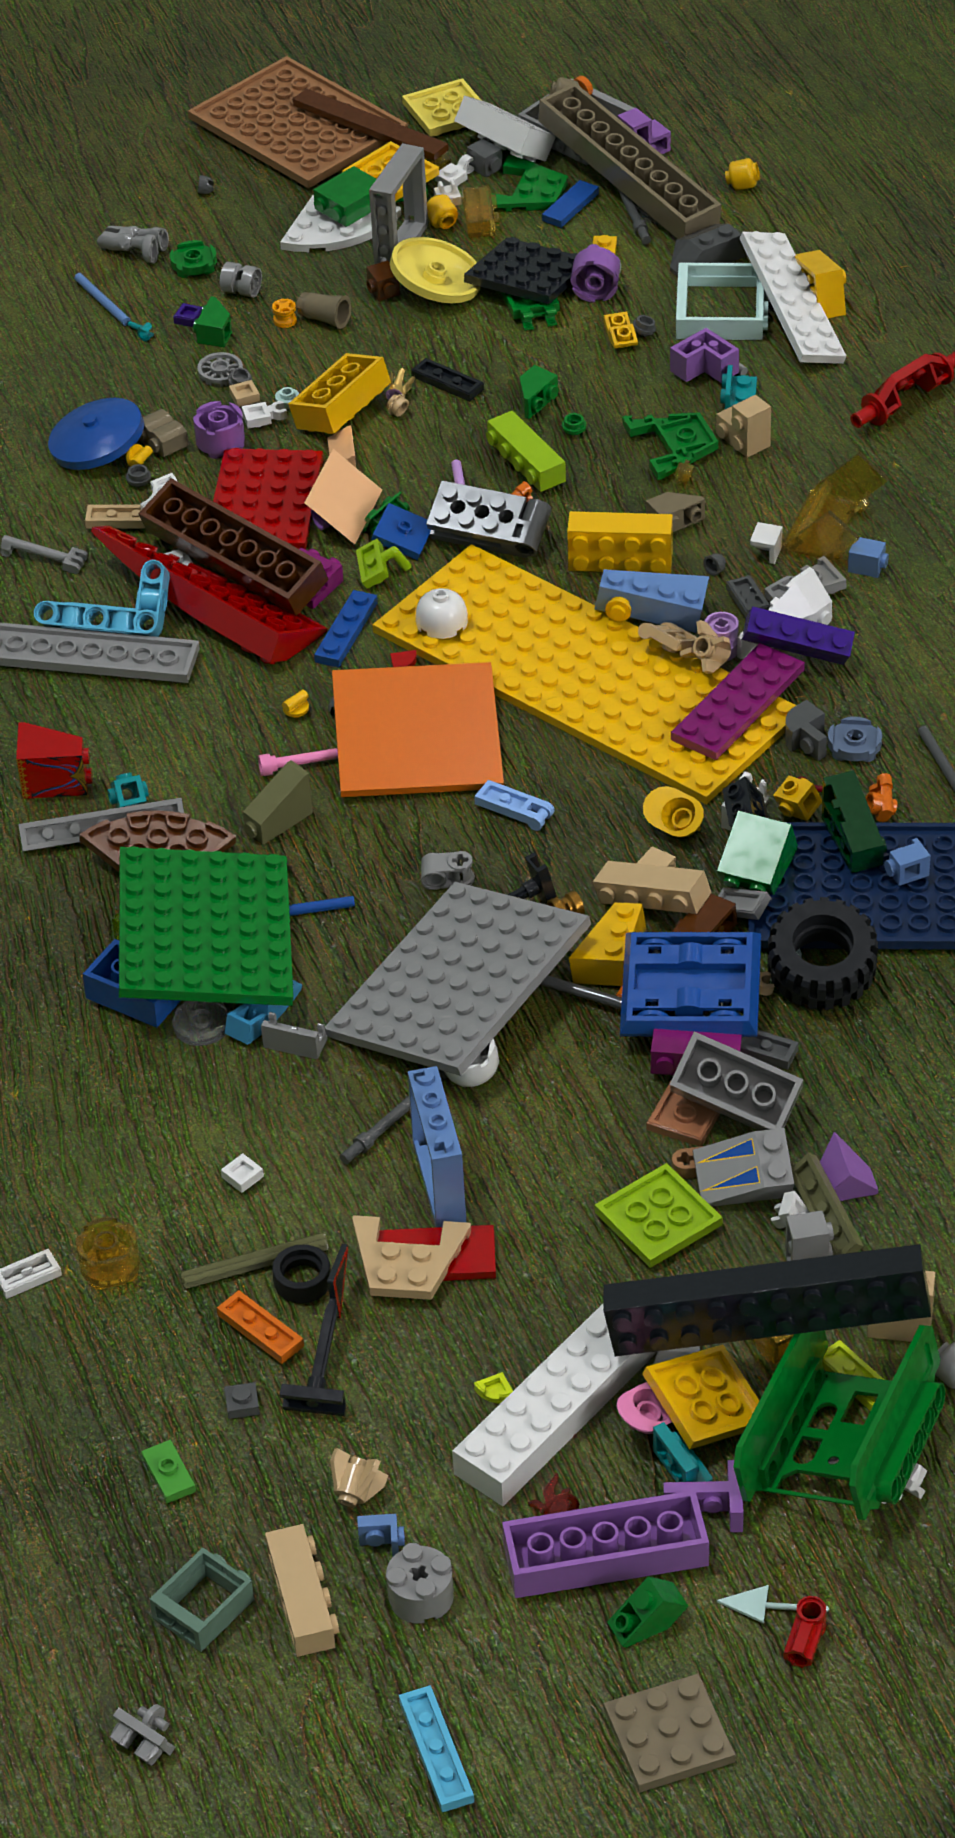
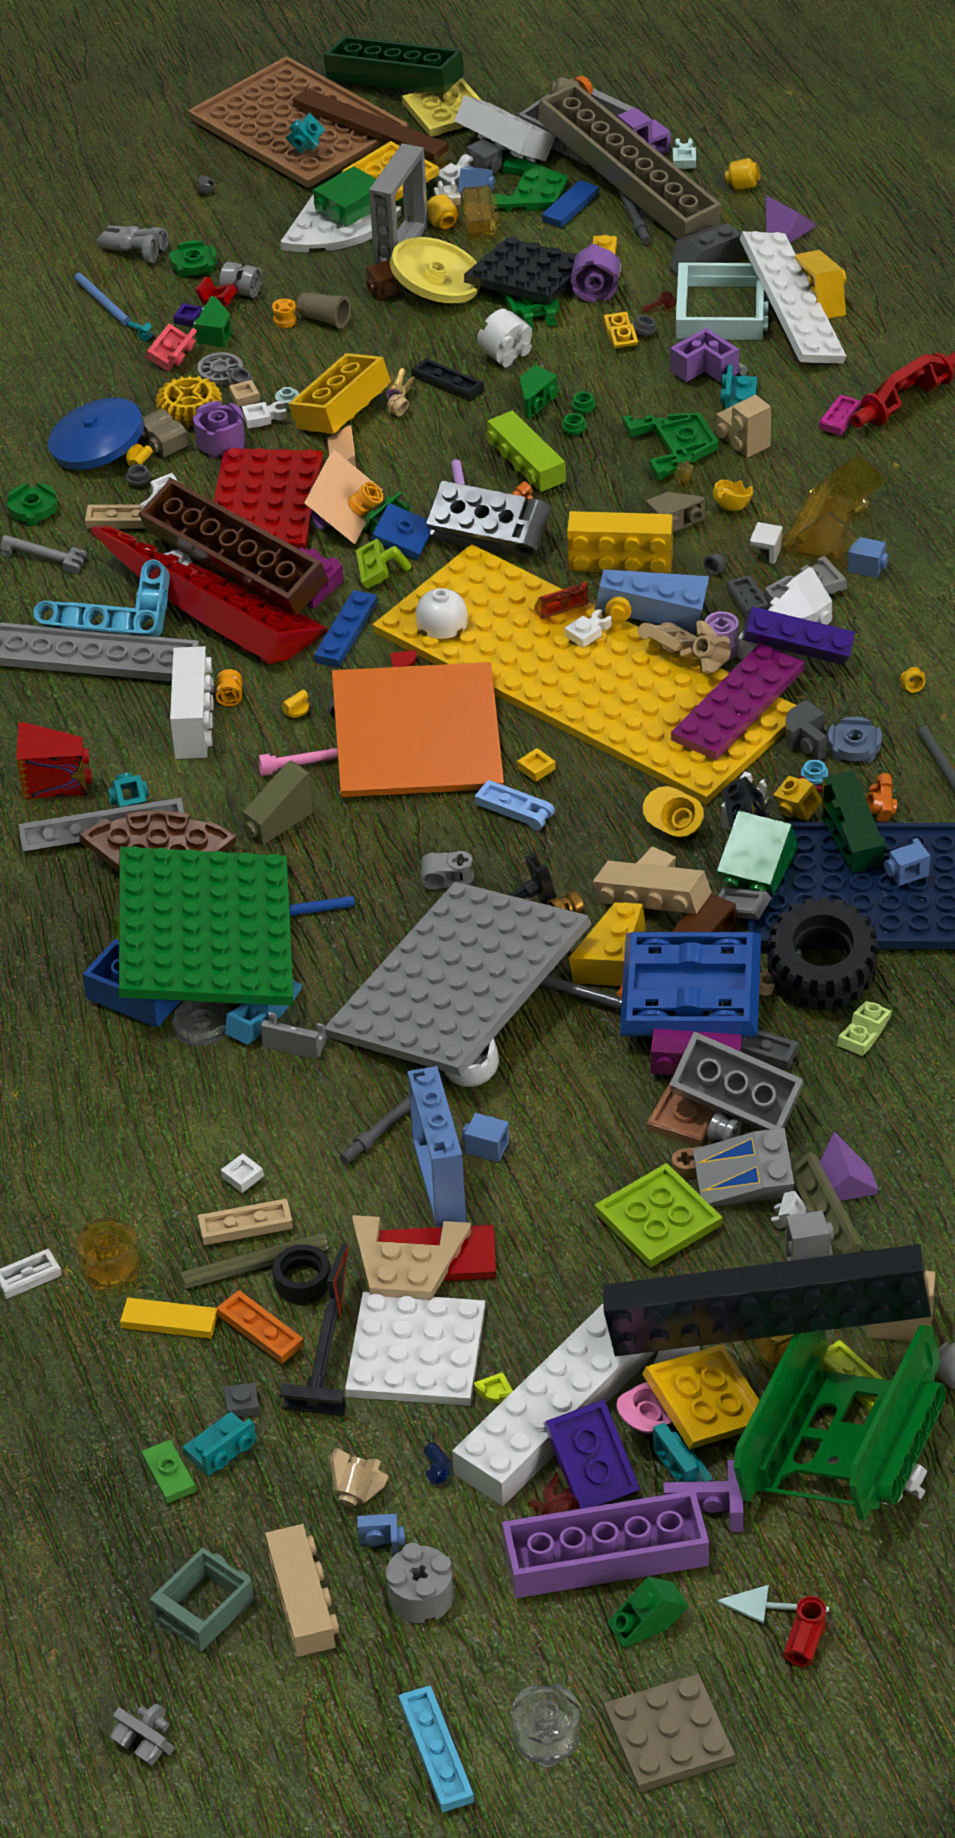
(32, 503): none -> green plate
(169, 1318): none -> yellow tile
(170, 347): none -> coral bracket
(185, 396): none -> yellow gear
(191, 702): none -> white brick
(220, 1443): none -> teal bracket
(223, 293): none -> red bracket
(229, 687): none -> light orange wheel
(245, 1221): none -> tan plate
(305, 133): none -> teal brick
(365, 499): none -> light orange wheel
(394, 64): none -> dark green brick
(416, 1349): none -> white plate
(440, 1464): none -> clear blue arm
(475, 177): none -> medium blue brick
(486, 1137): none -> medium blue brick
(505, 337): none -> white brick
(536, 764): none -> yellow plate
(546, 1723): none -> clear brick
(562, 600): none -> clear red slope
(583, 402): none -> green plate
(586, 630): none -> white plate
(591, 1455): none -> dark purple plate
(665, 299): none -> clear red hand
(684, 154): none -> light aqua plate
(723, 1128): none -> light grey wheel
(732, 495): none -> yellow hair
(785, 220): none -> medium lavender slope
(814, 771): none -> medium azure plate
(838, 416): none -> dark pink plate
(865, 1028): none -> yellowish green slope
(916, 684): none -> yellow plate

